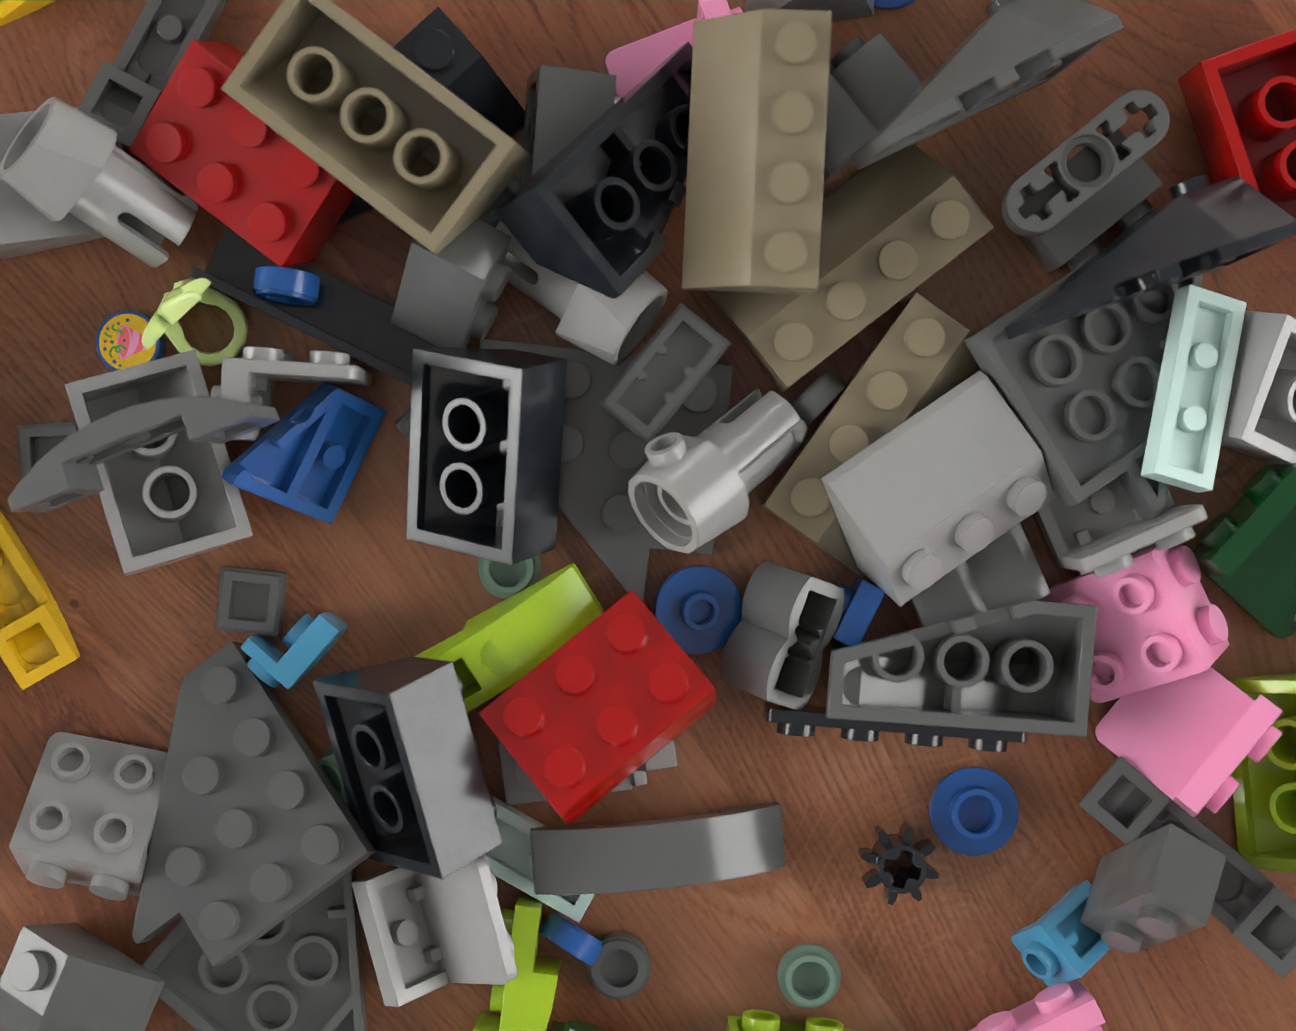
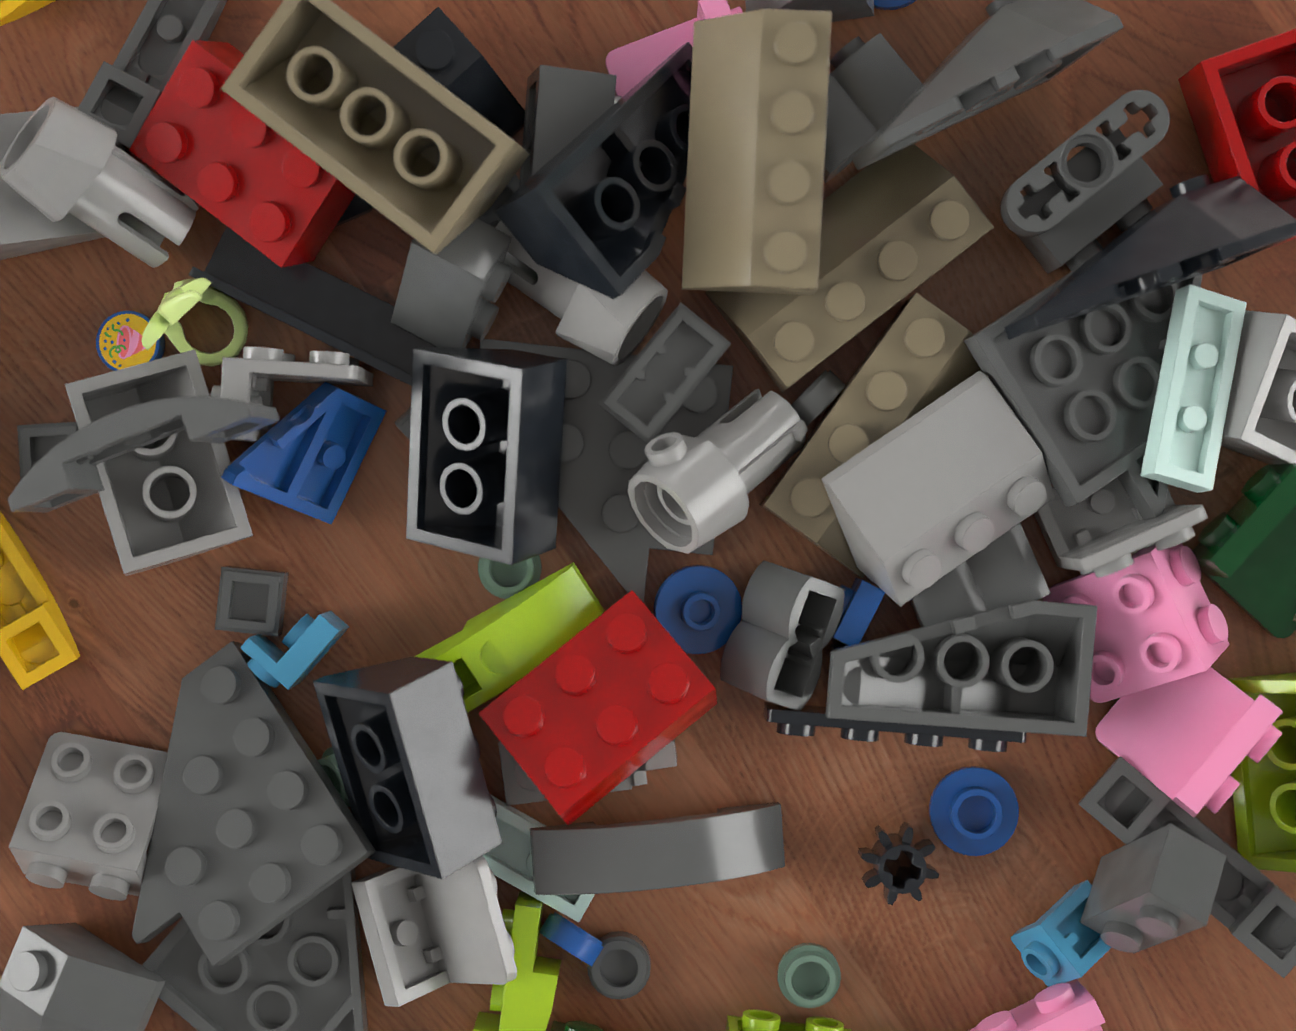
(286, 286): blue tile -> none

